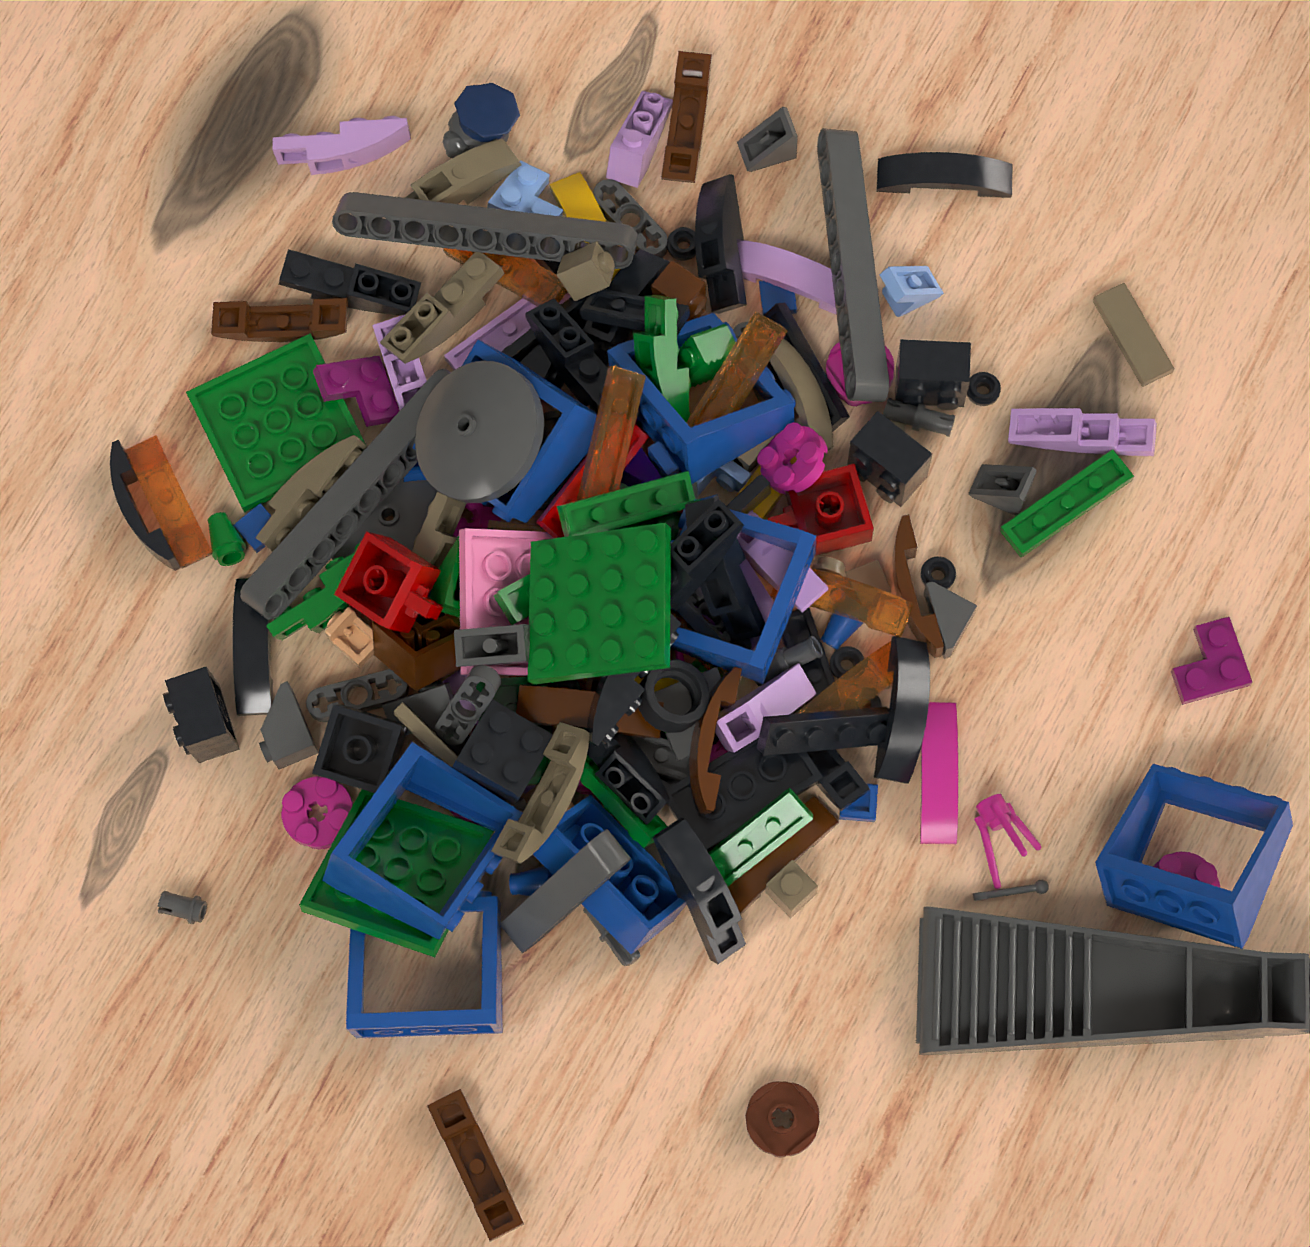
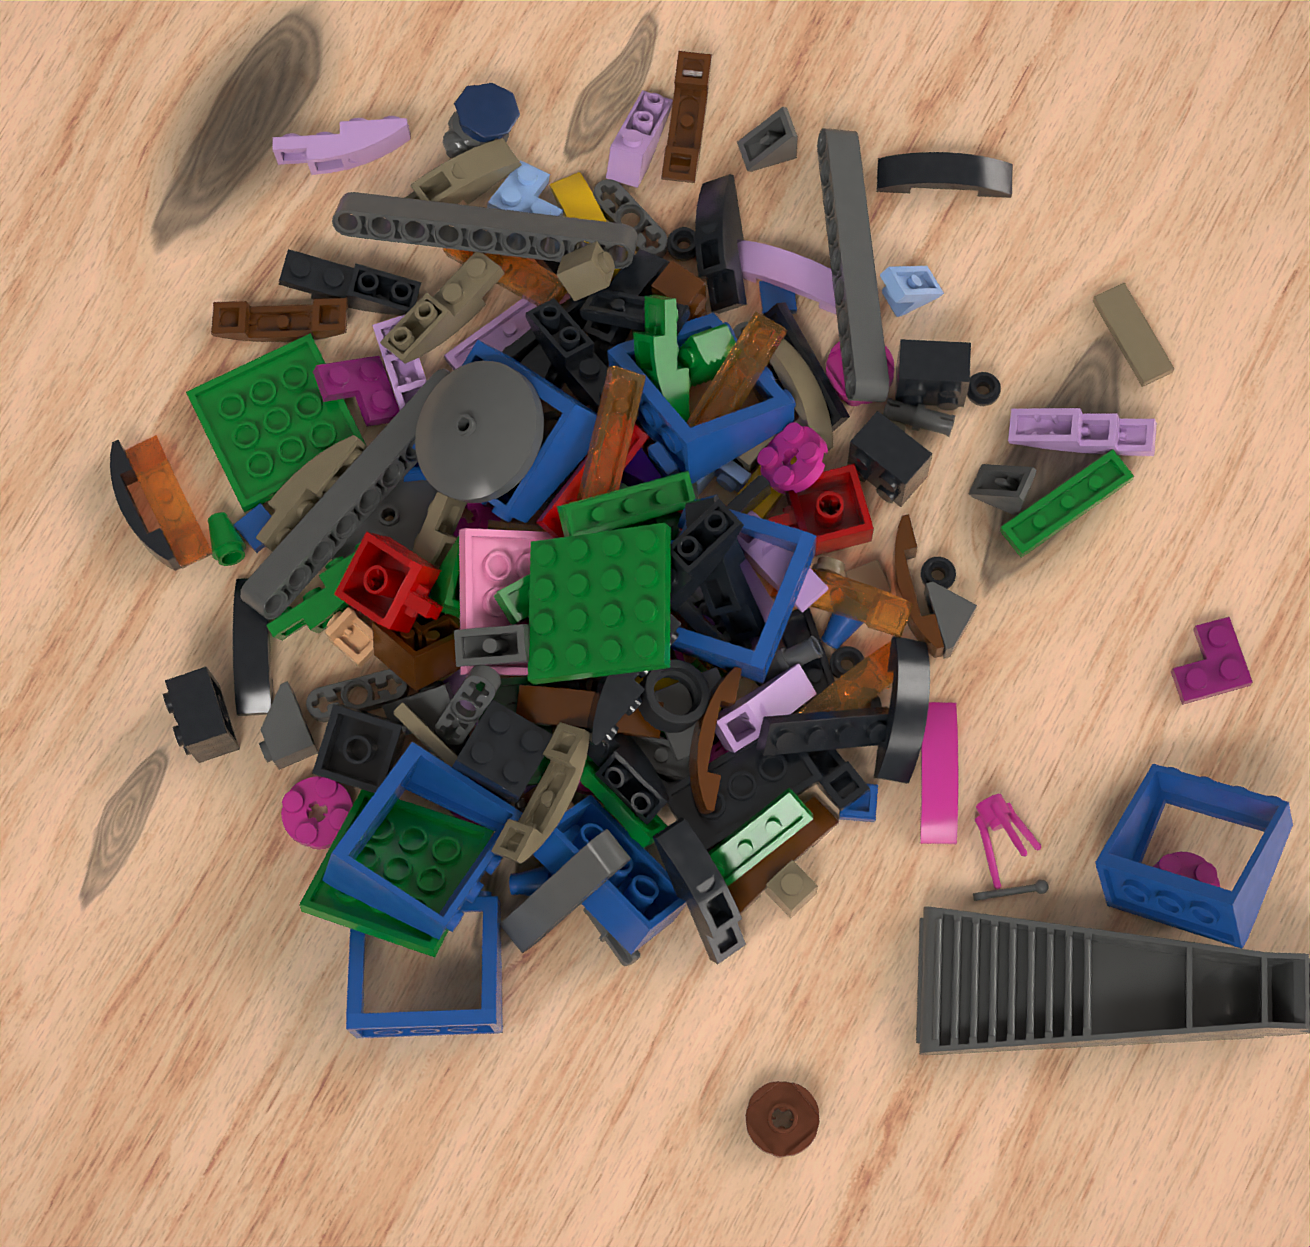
(183, 907): dark grey pin -> none
(476, 1165): reddish brown slope -> none

